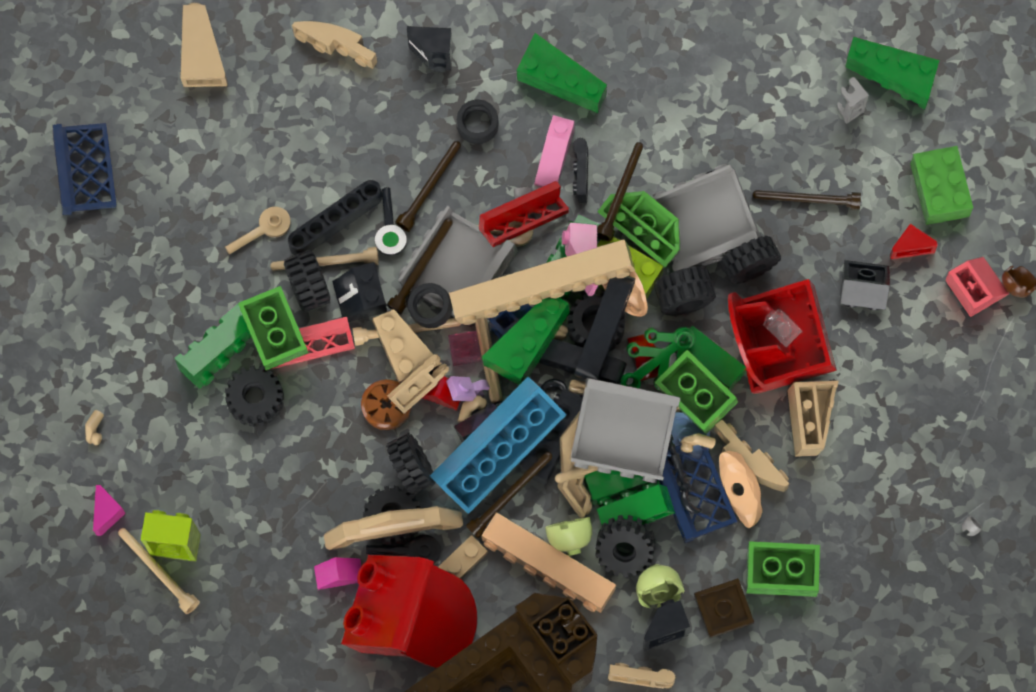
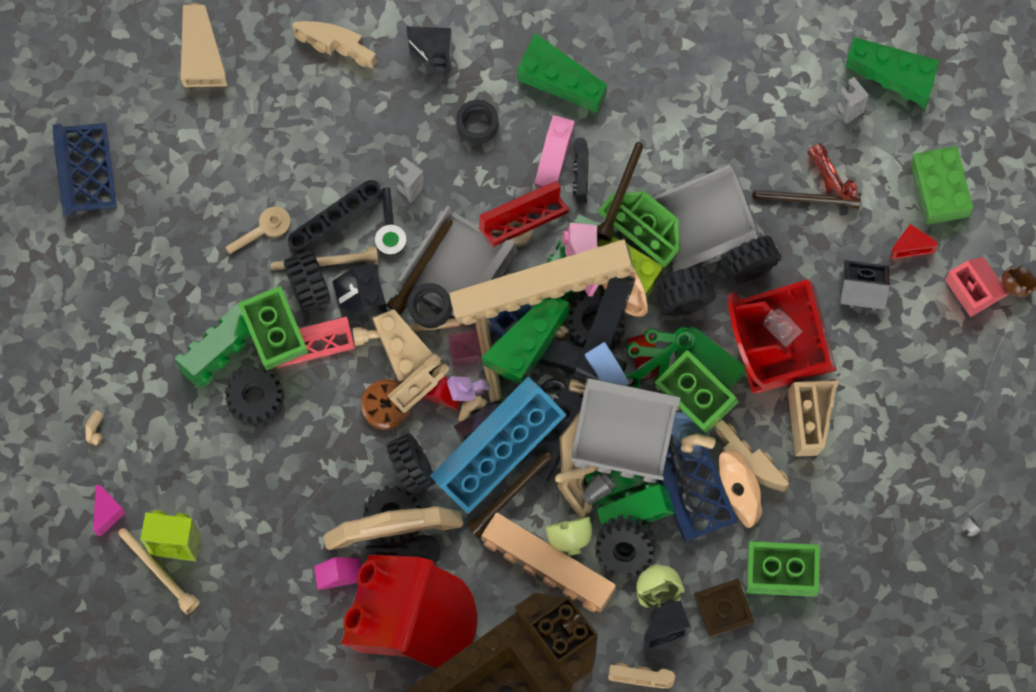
(406, 220): dark brown piece -> none
(412, 179): none -> light grey hinge
(464, 558): tan hinge -> none
(599, 488): none -> dark grey cone
(606, 365): none -> light blue slope
(819, 155): none -> clear red plant

